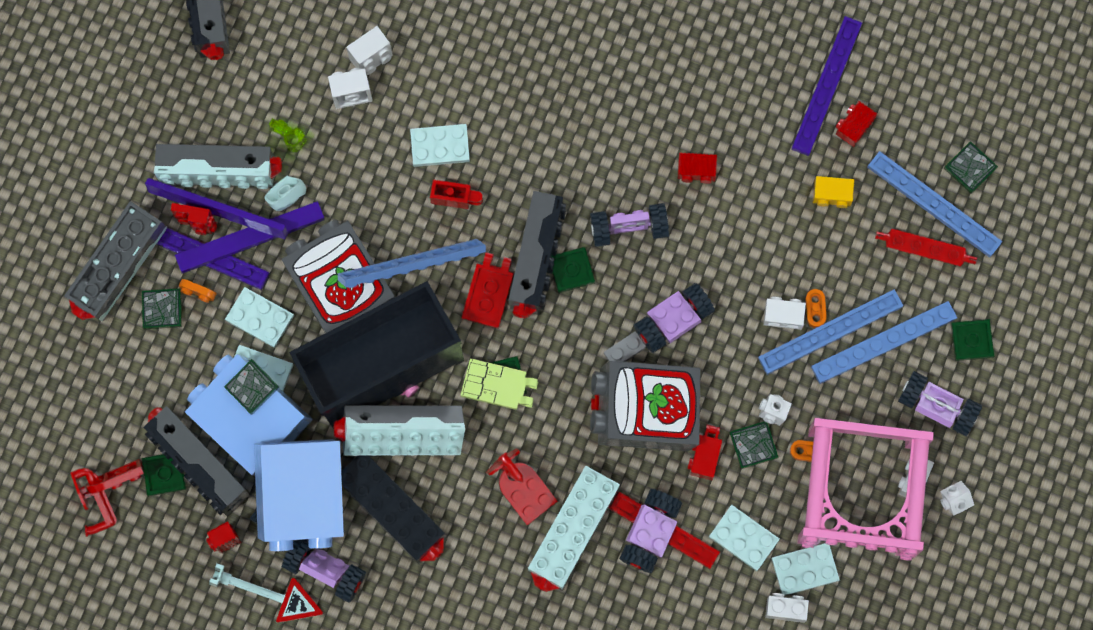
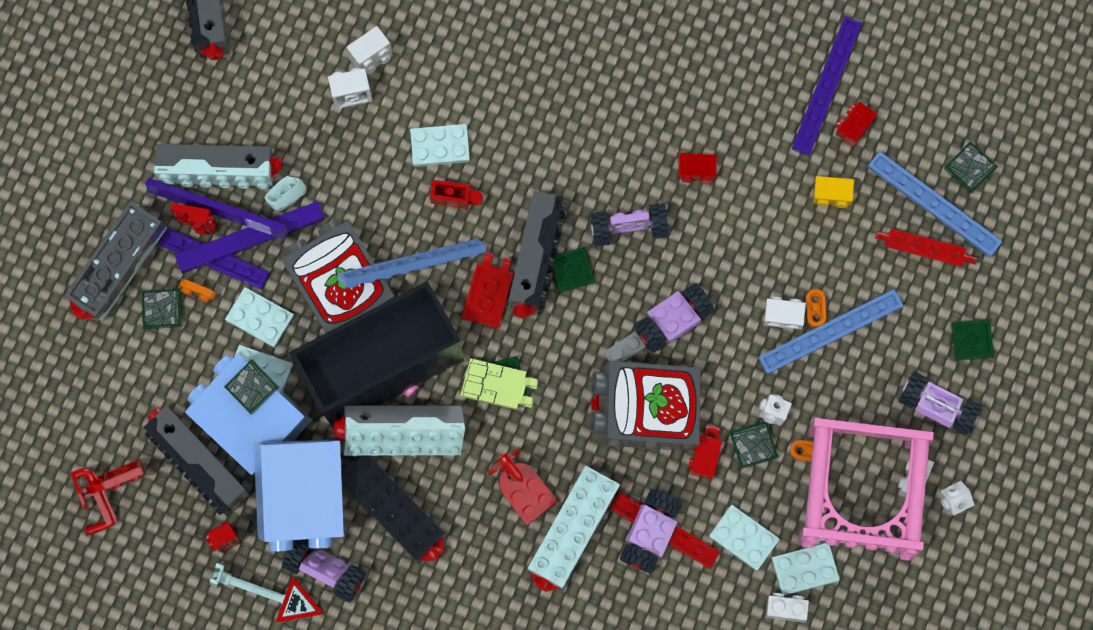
(161, 476): dark green tile -> none
(282, 128): clear neon green plate -> none
(883, 342): medium blue plate -> none

